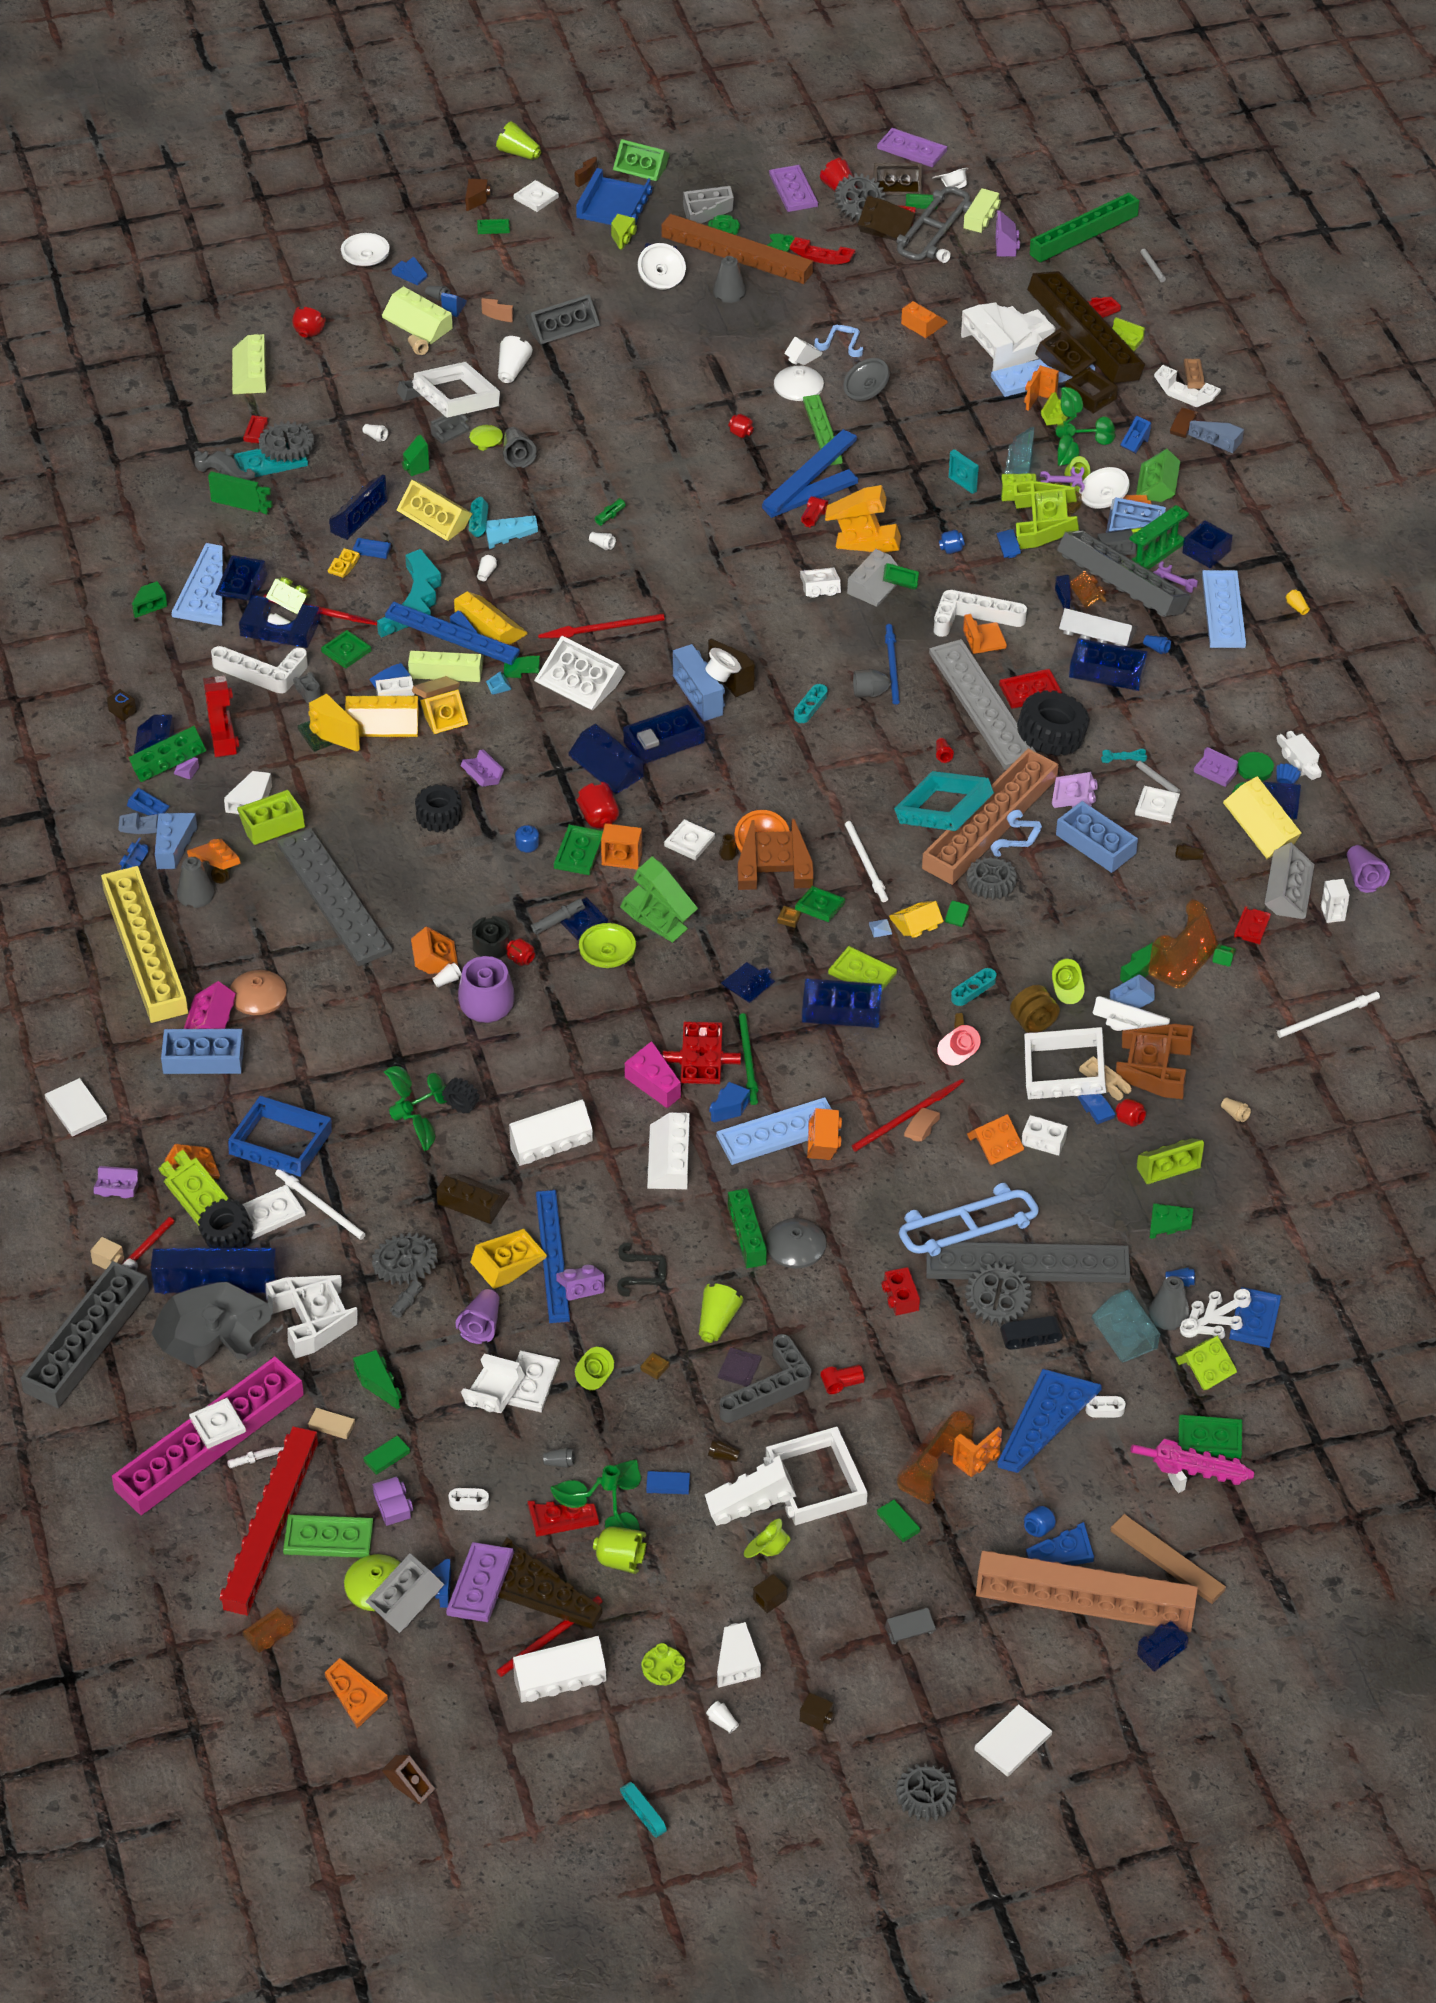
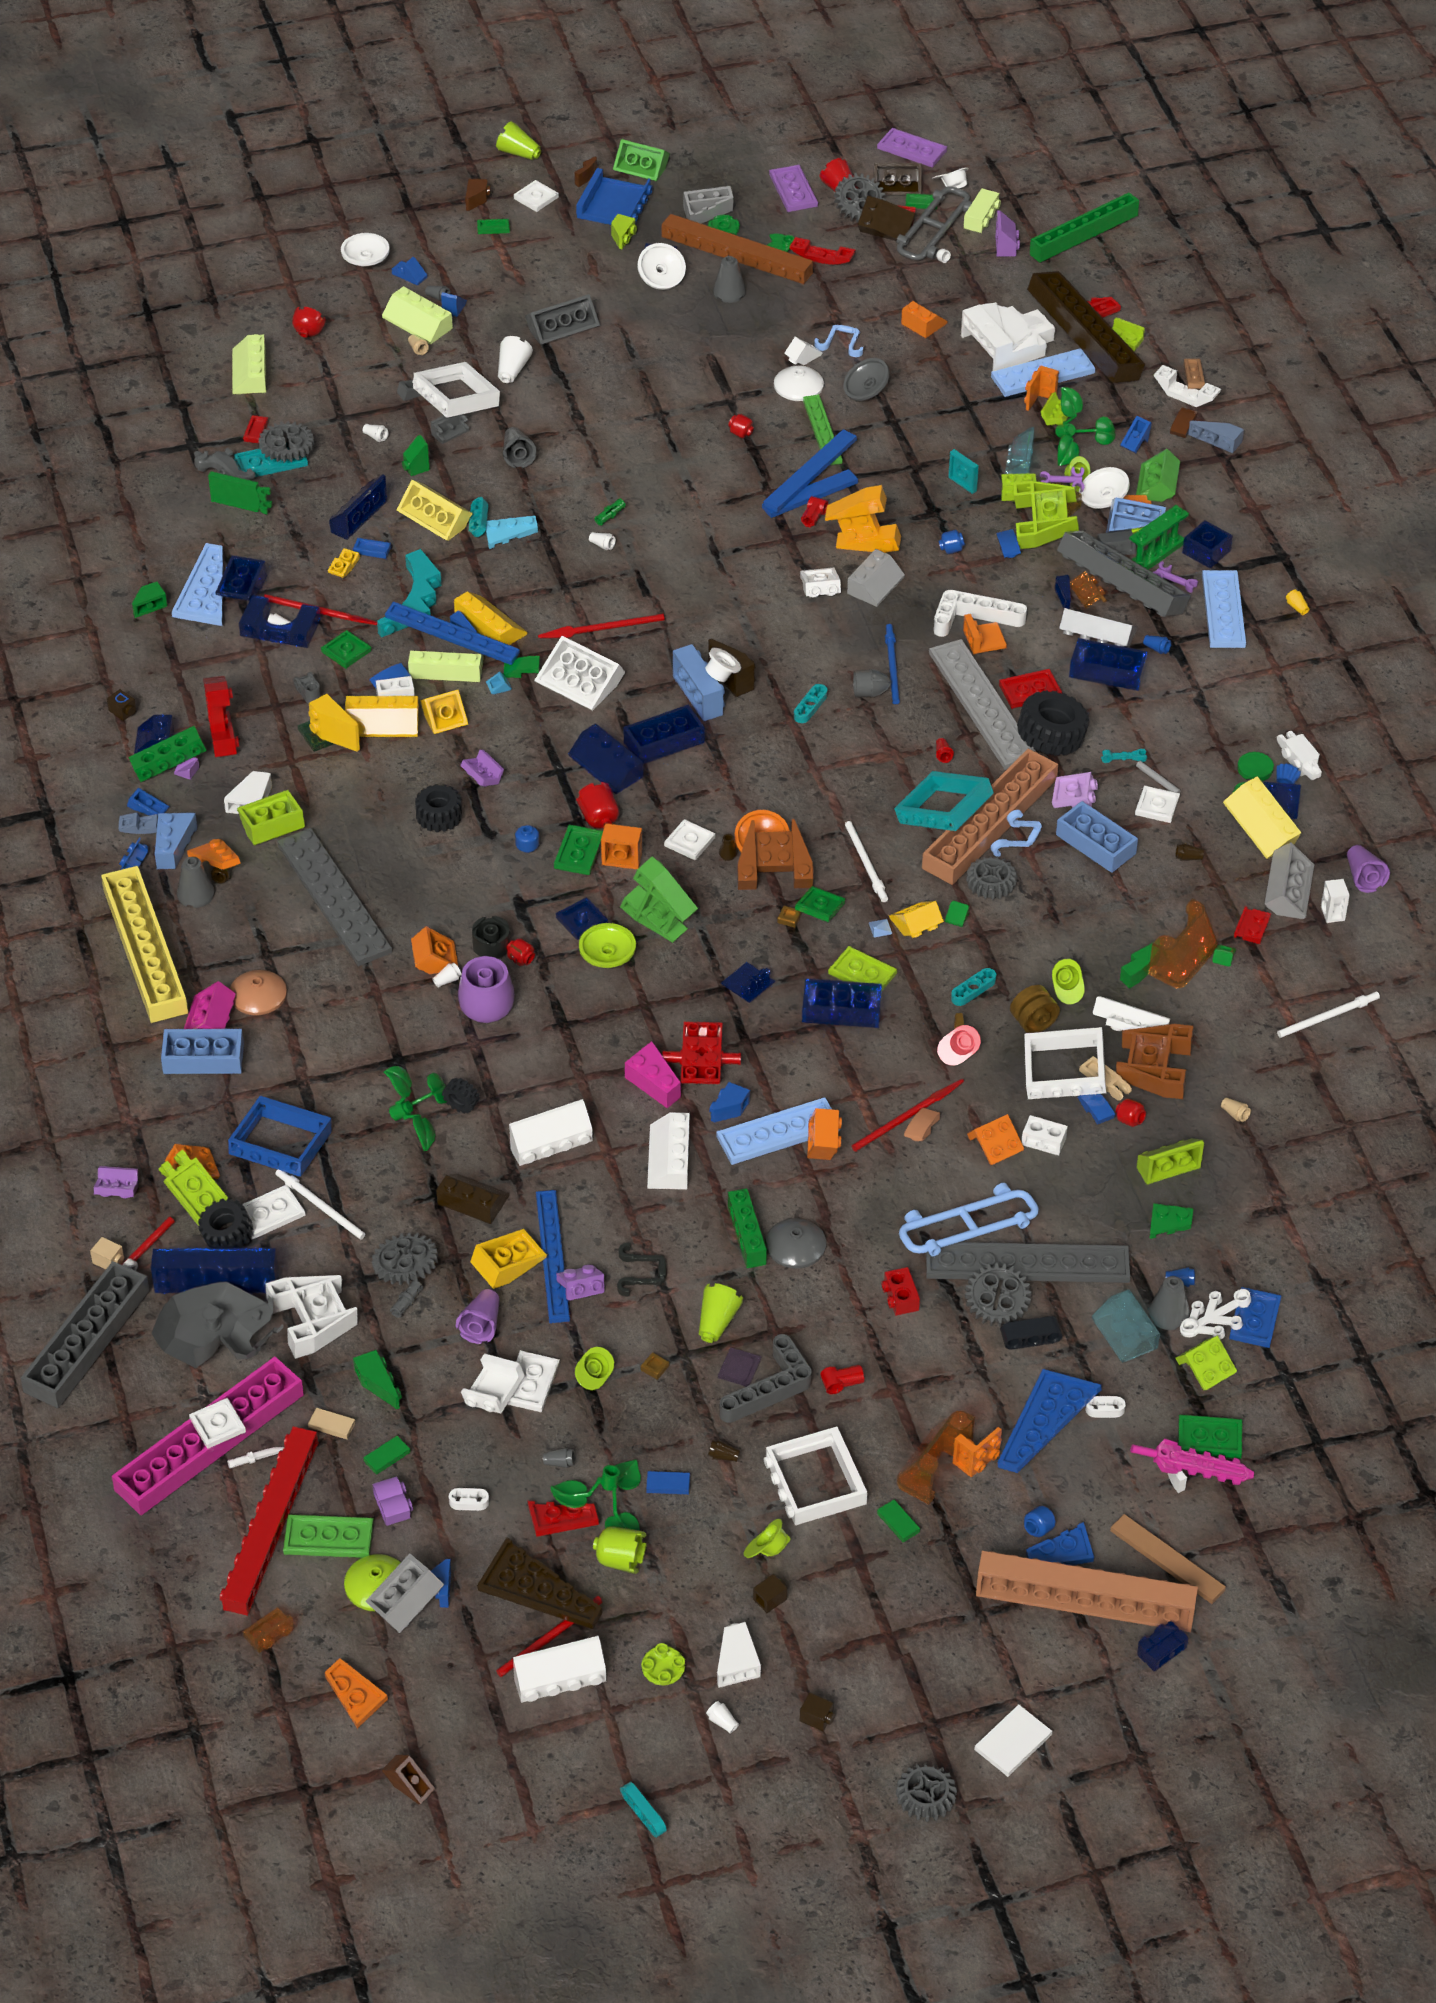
(75, 1107): white tile -> none
(273, 678): white beam -> none
(288, 595): bracket -> none
(435, 687): medium nougat tile -> none
(480, 1582): medium lavender tile -> none
(486, 436): lime dish -> none
(487, 566): white cone -> none
(497, 311): nougat slope -> none
(558, 916): dark grey pin -> none
(648, 739): flat silver piece -> none
(751, 1085): green bar -> none
(751, 1493): white wedge -> none
(900, 576): green tile -> none
(909, 1625): dark grey hinge -> none
(1064, 353): dark brown slope -> none
(1093, 403): dark brown window -> none
(1134, 992): medium blue slope -> none
(1152, 264): light grey bar -> none
(1216, 767): medium lavender bracket -> none

